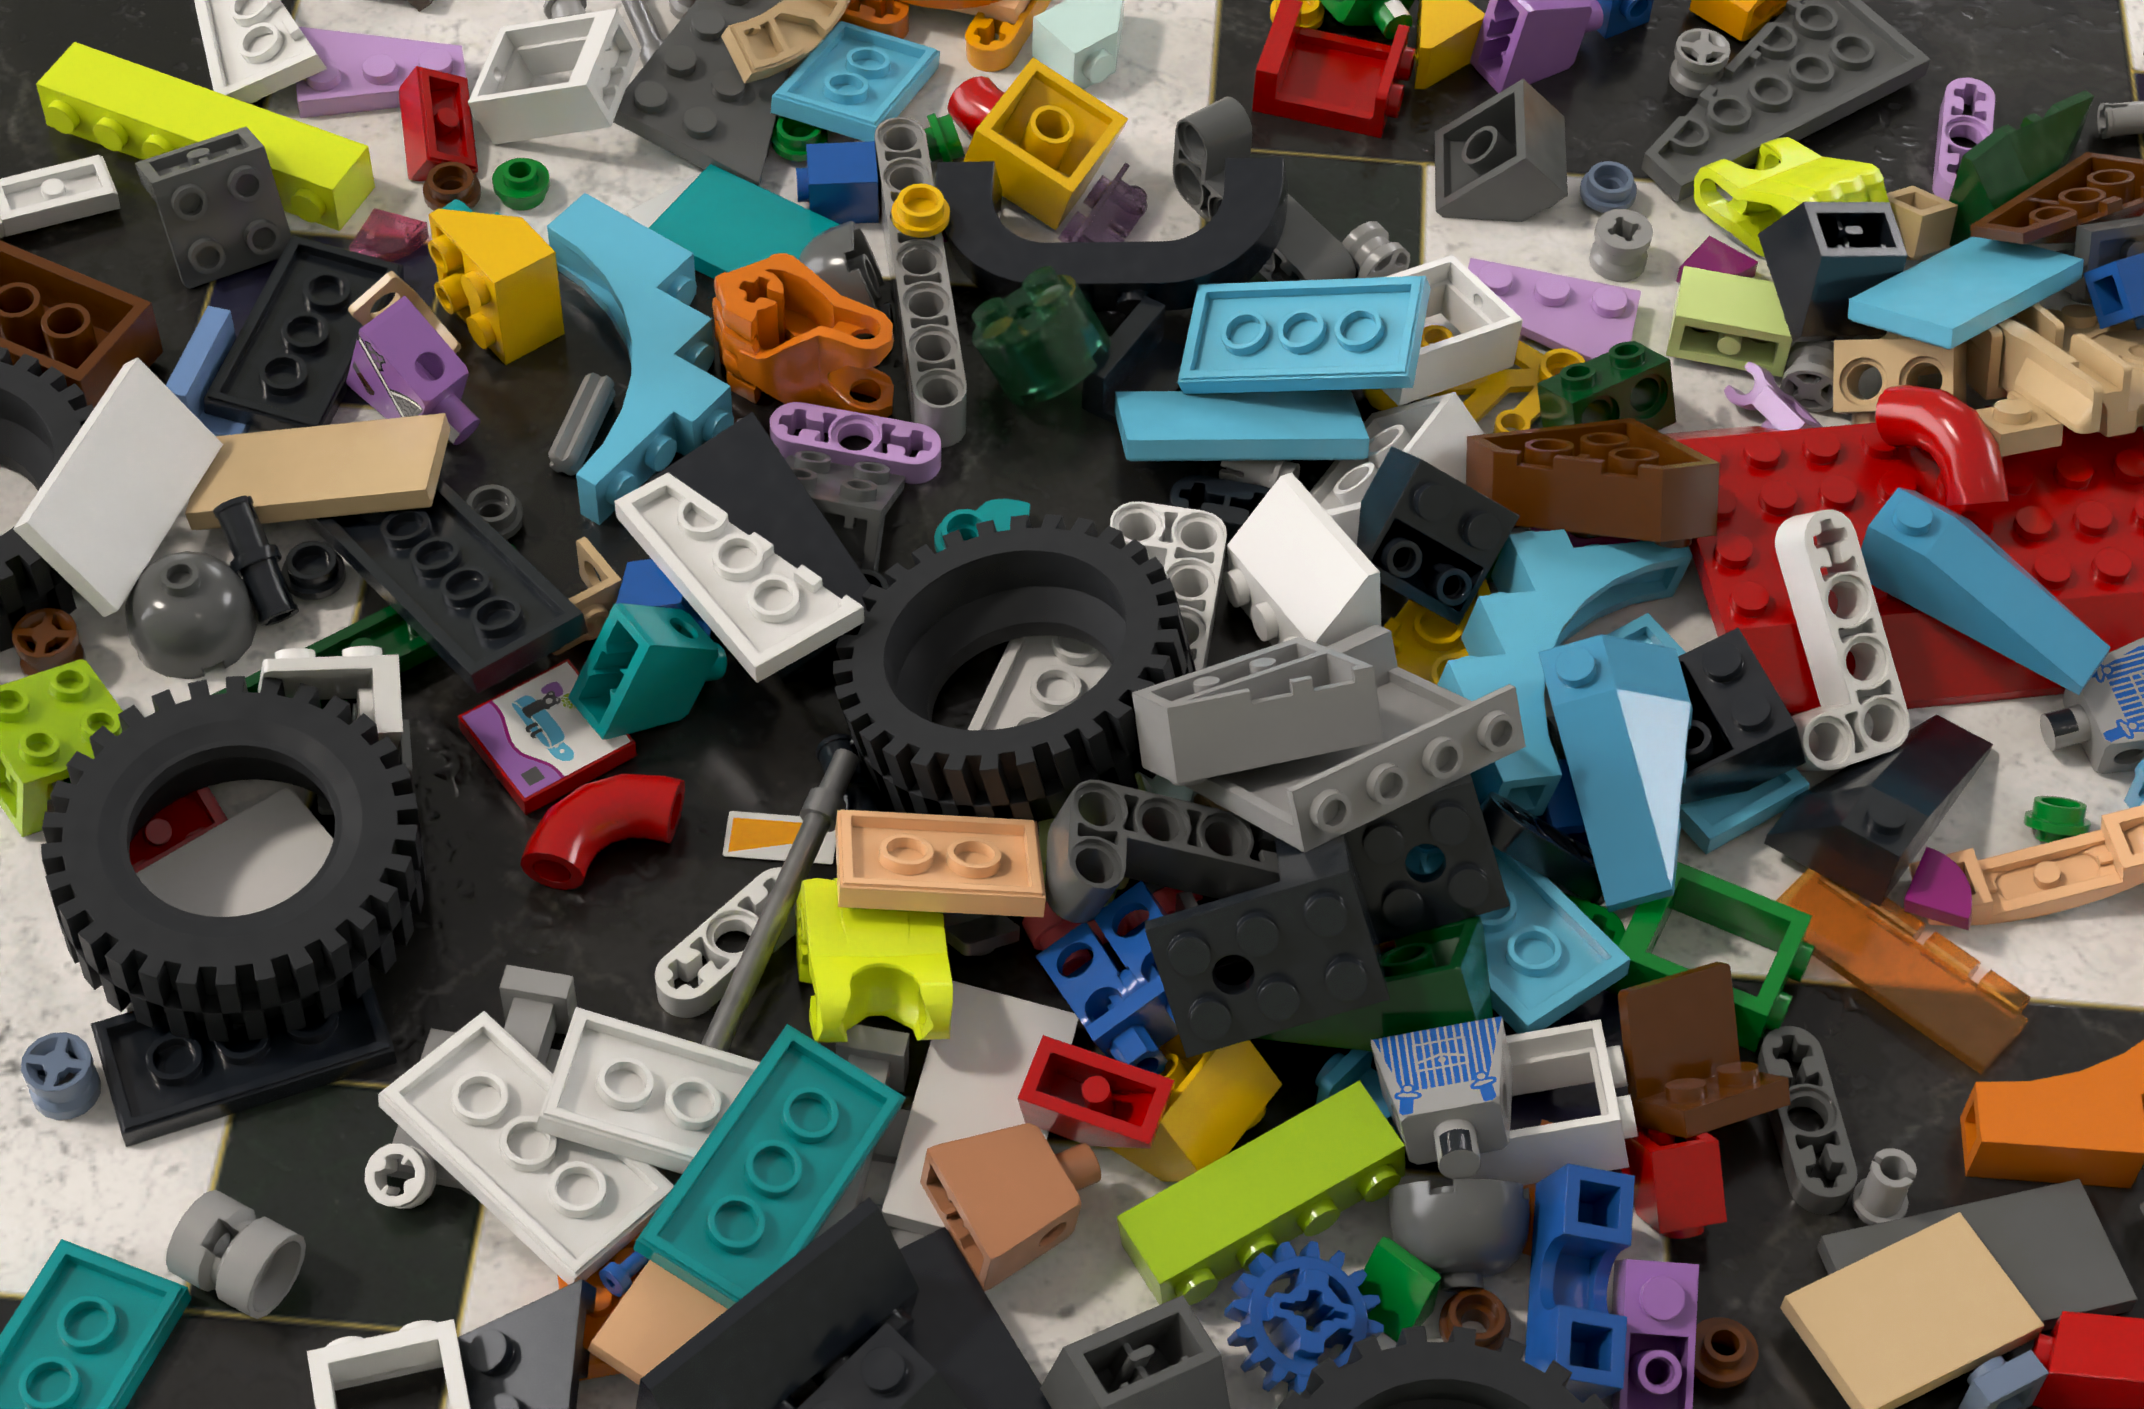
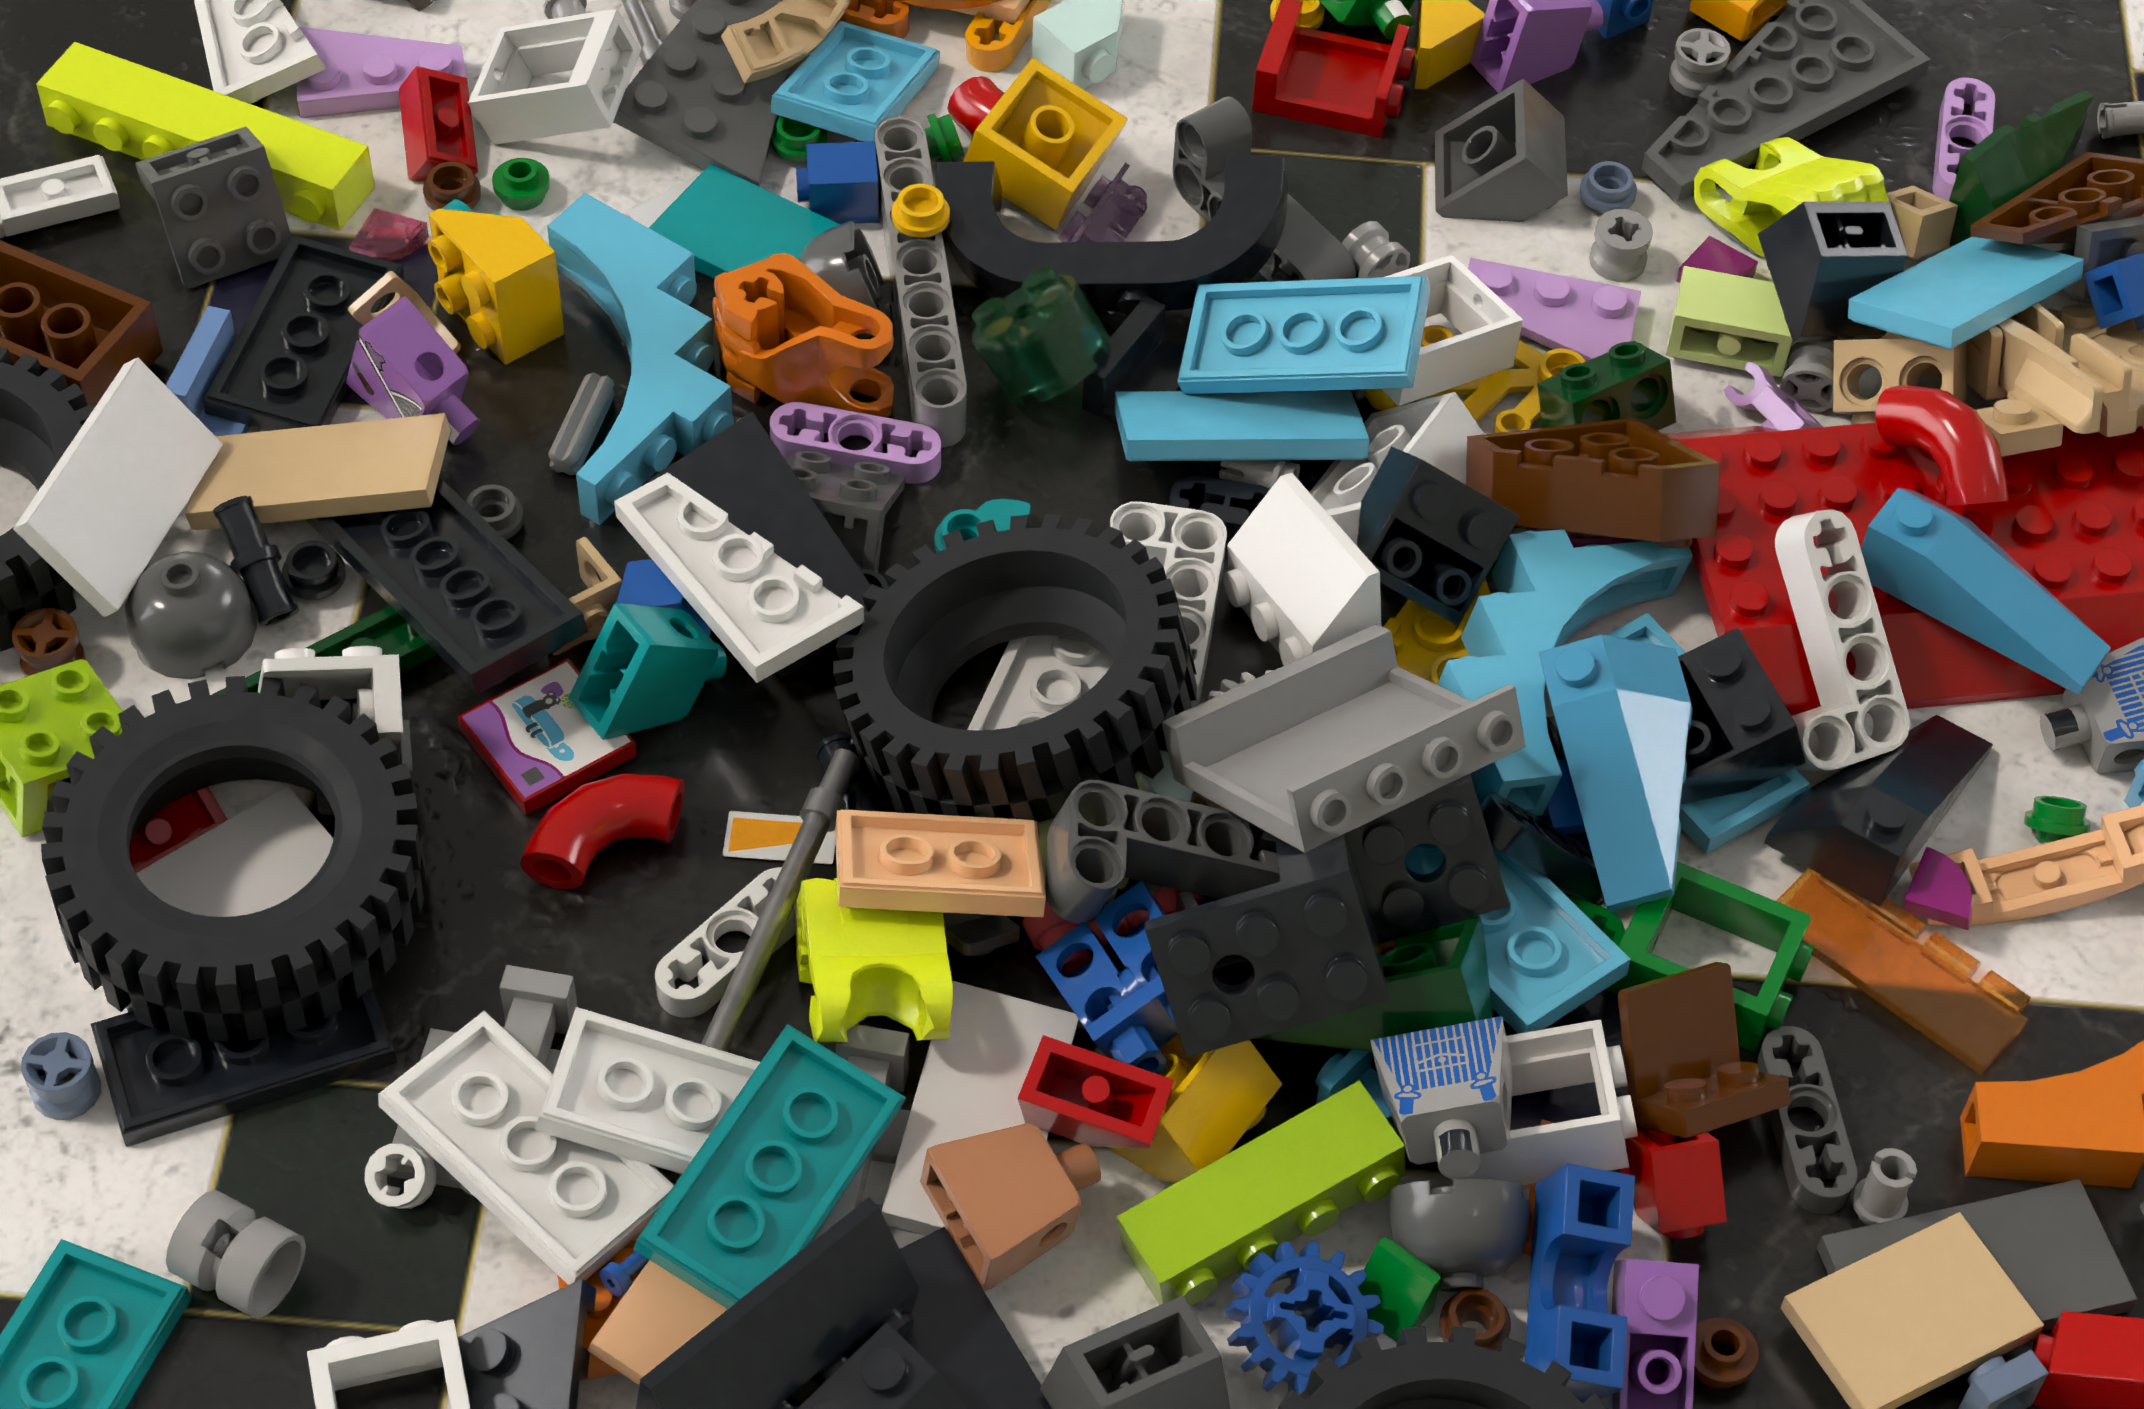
(1257, 712): light grey wedge -> none

